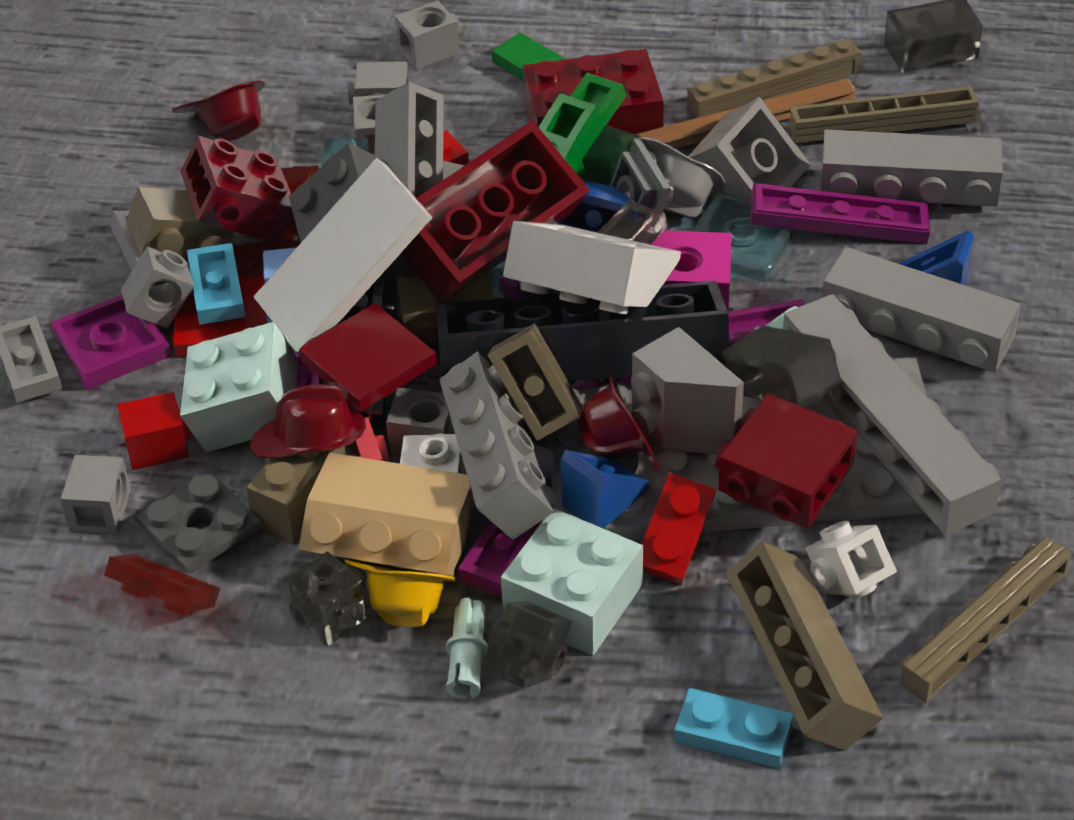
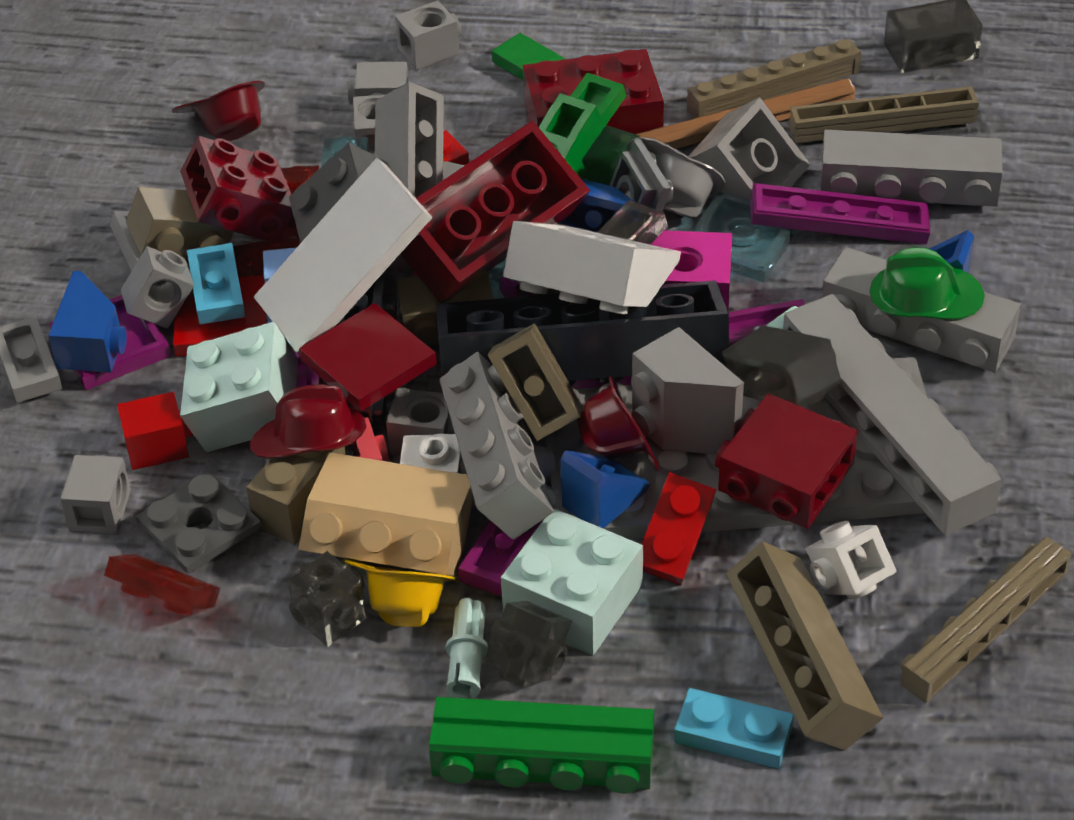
(86, 328): none -> blue slope
(542, 744): none -> green brick
(925, 286): none -> green piece

